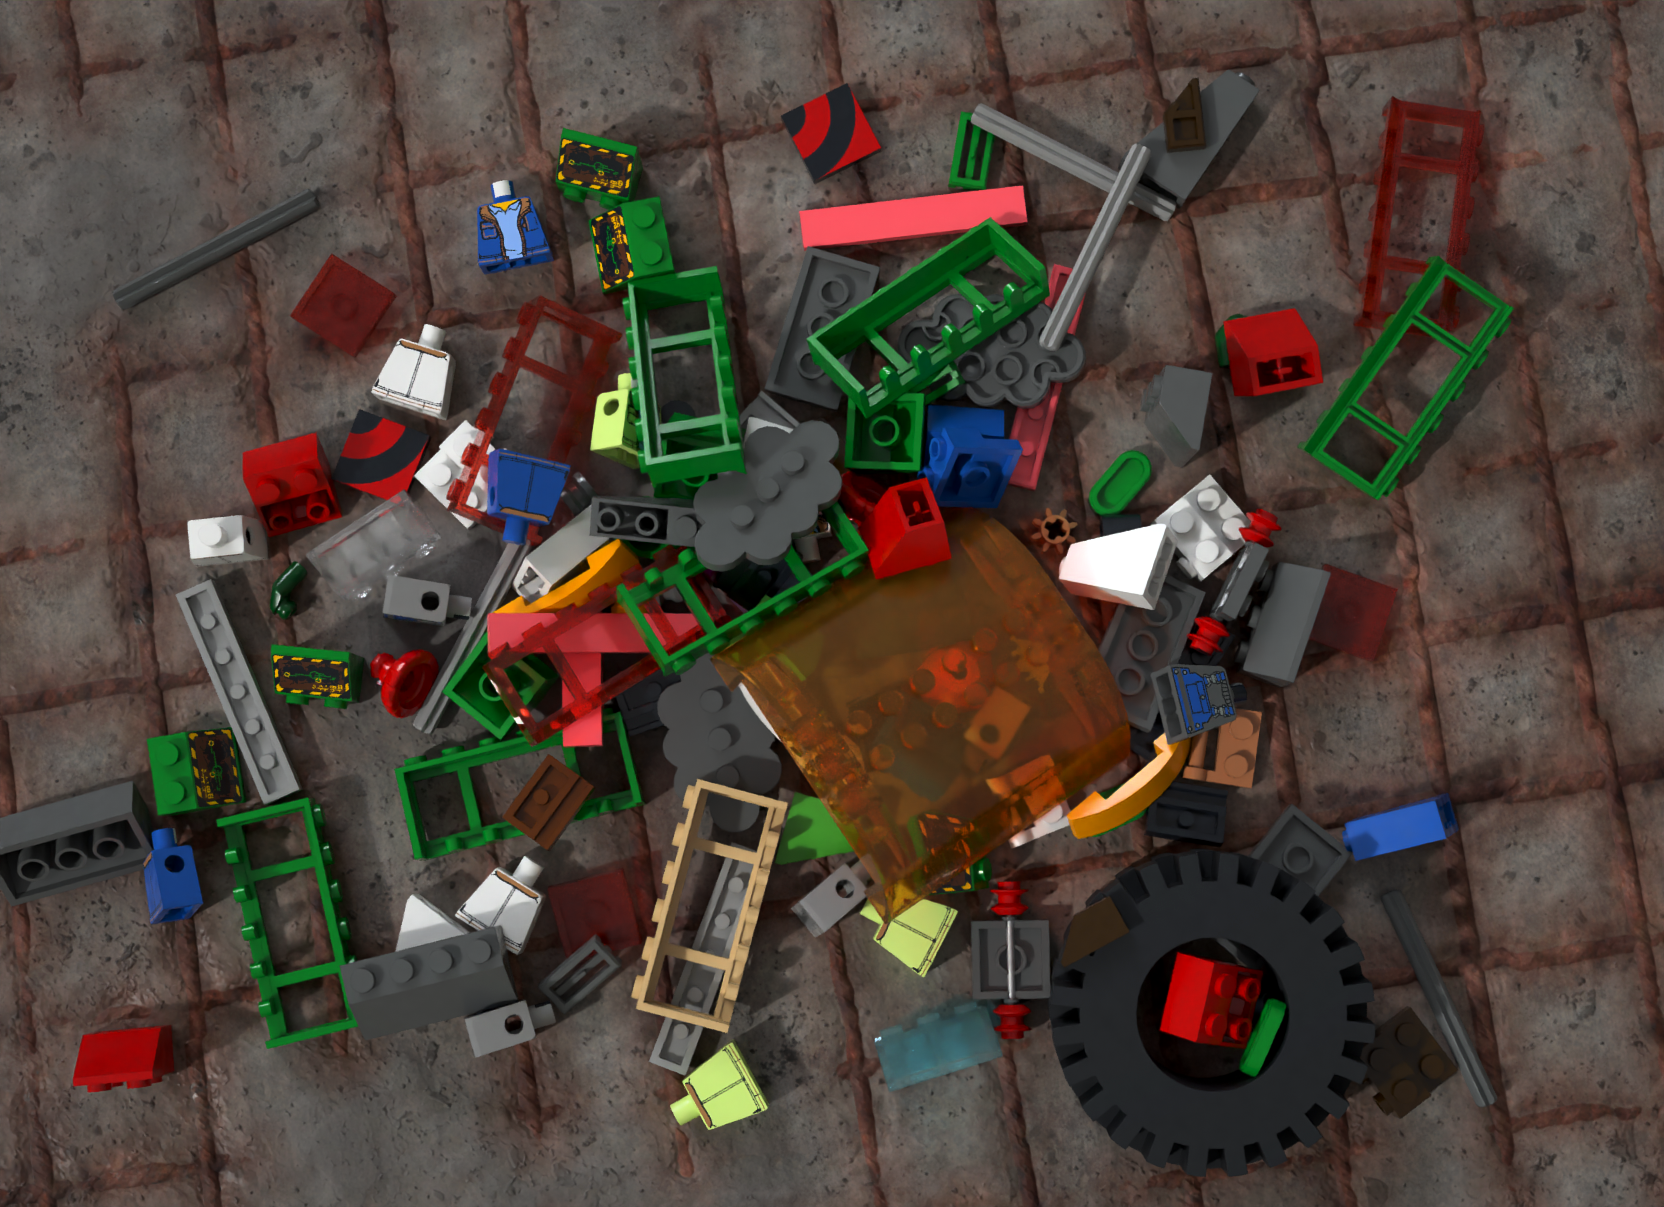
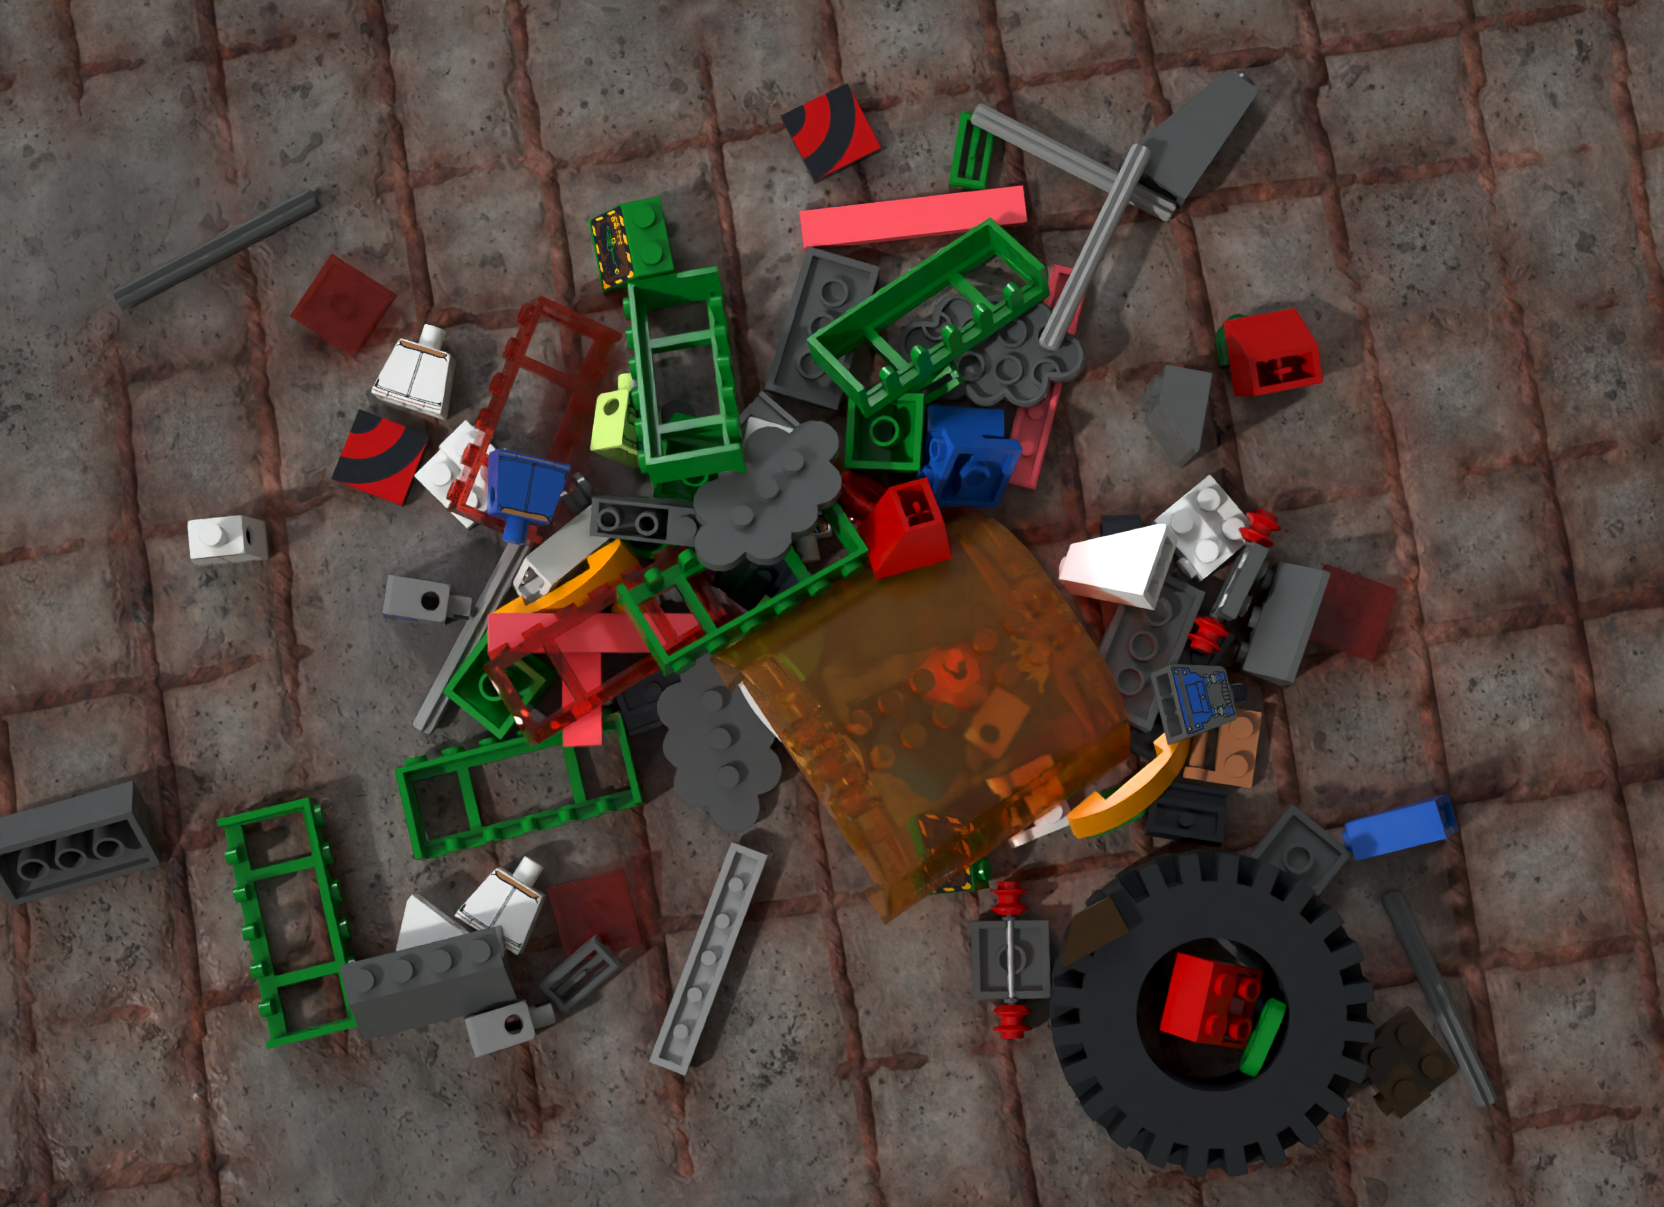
(122, 1056): red slope -> none
(175, 893): blue torso -> none
(196, 771): slope -> none
(239, 692): light grey plate -> none
(282, 588): dark green arm -> none
(291, 484): red slope -> none
(317, 674): slope -> none
(375, 546): clear slope -> none
(405, 680): red hair -> none
(510, 232): torso -> none
(548, 802): reddish brown plate -> none
(597, 169): slope -> none
(665, 910): tan window -> none
(720, 1090): yellowish green torso -> none
(810, 832): bright green slope -> none
(823, 905): light grey torso -> none
(915, 933): yellowish green torso -> none
(937, 1045): clear light blue slope -> none
(1064, 530): medium nougat gear -> none
(1120, 483): green tile -> none
(1184, 121): dark brown tile -> none
(1374, 357): green window -> none
(1382, 209): clear red window -> none

